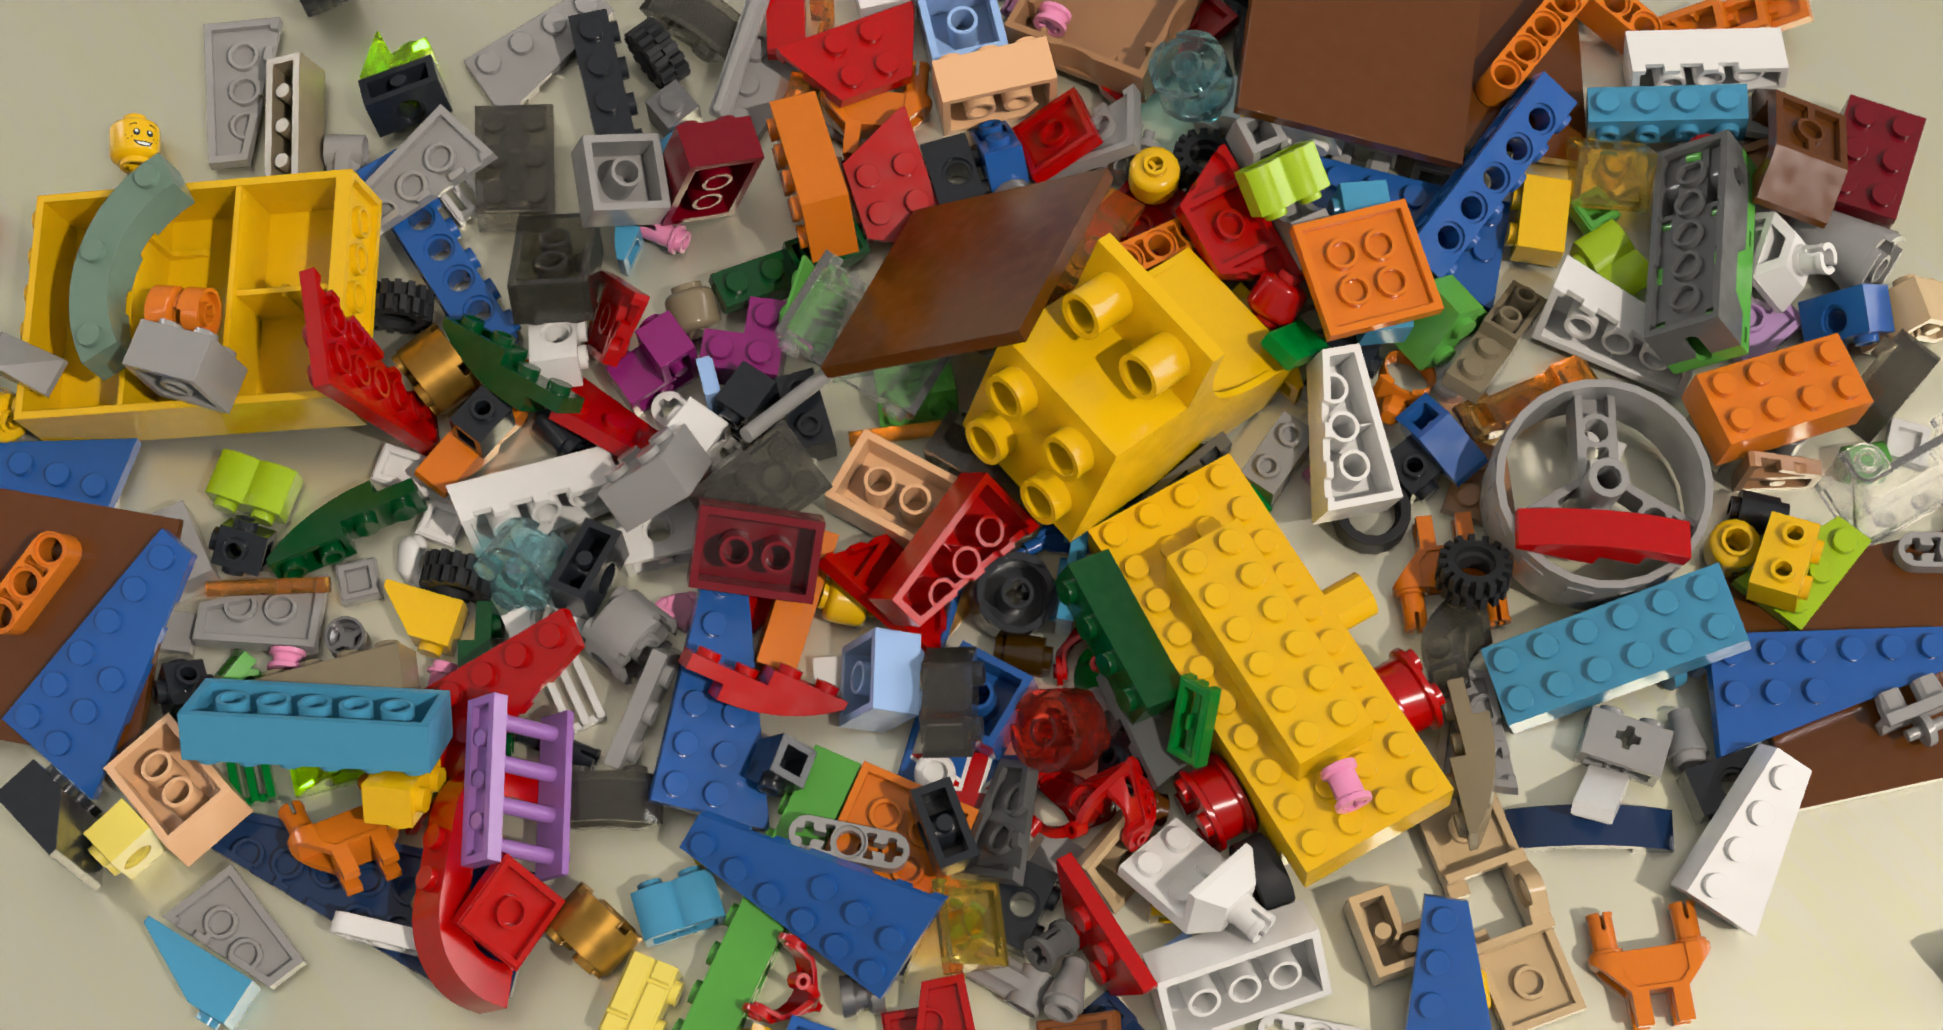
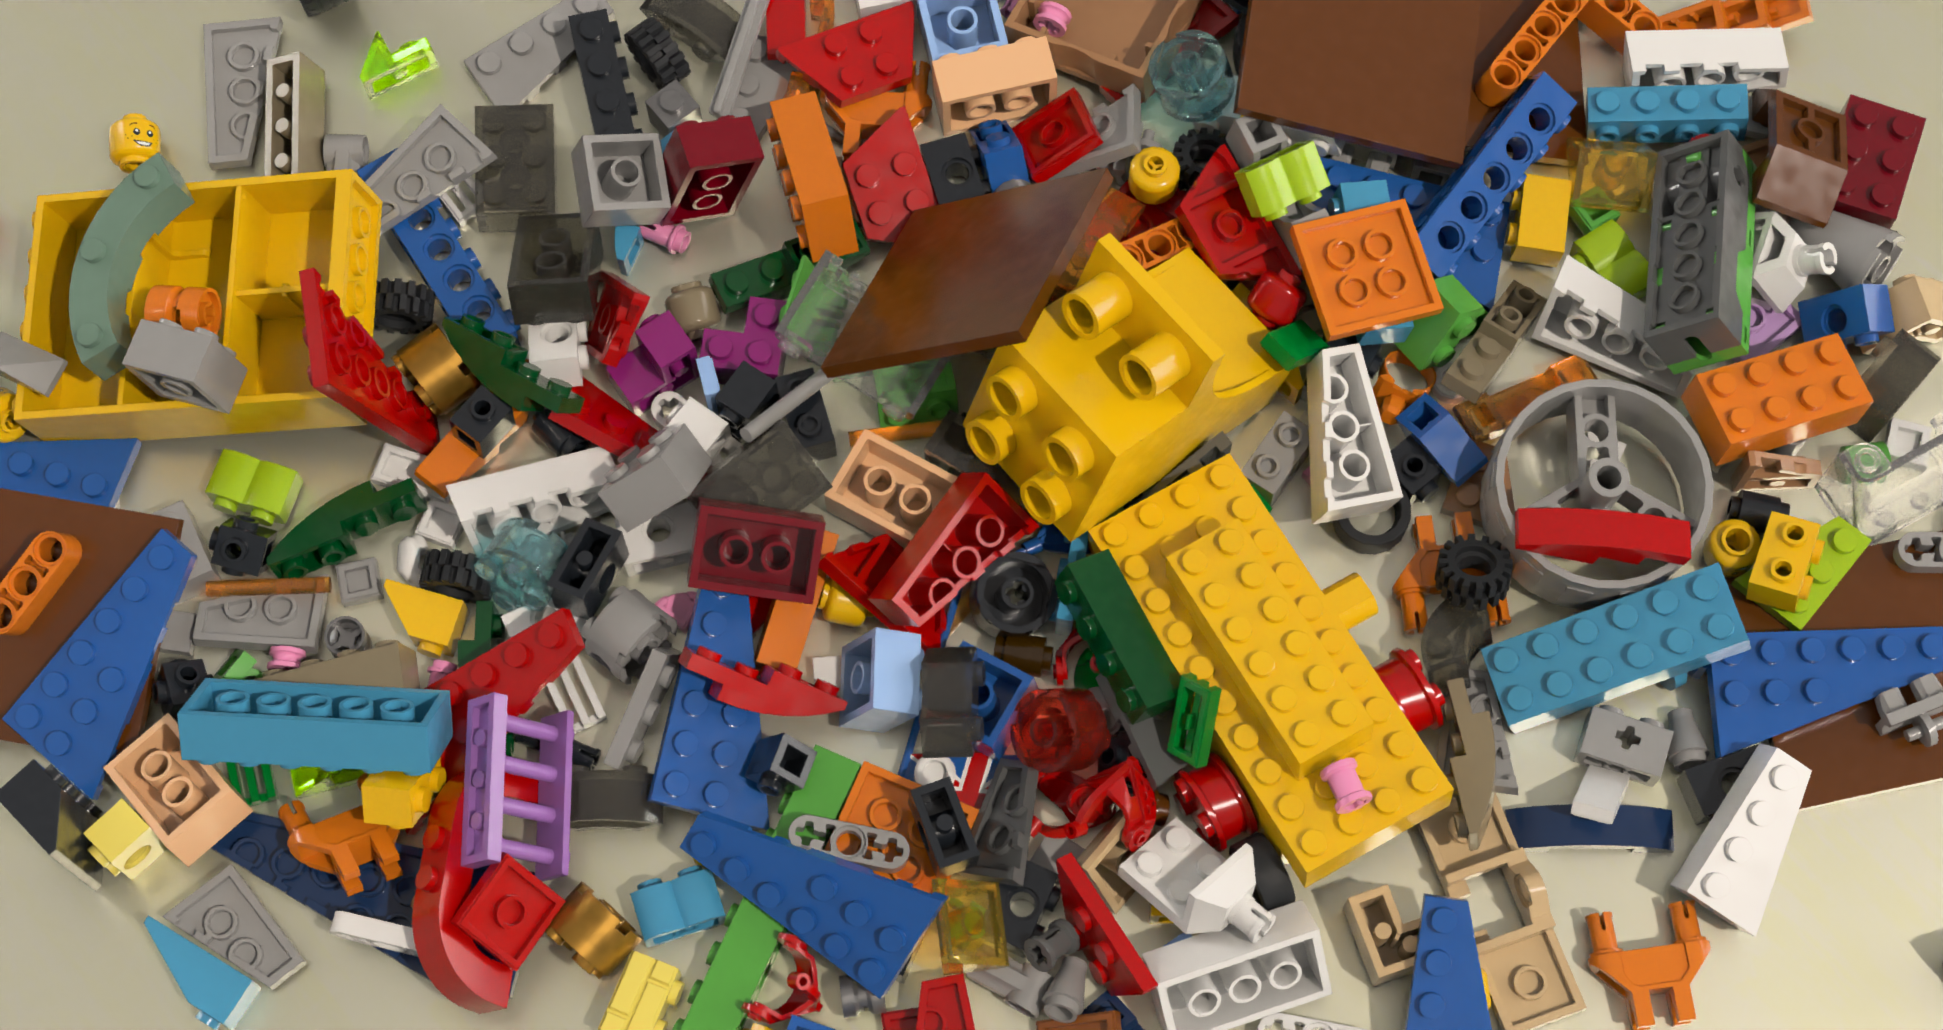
(404, 95): black brick -> none

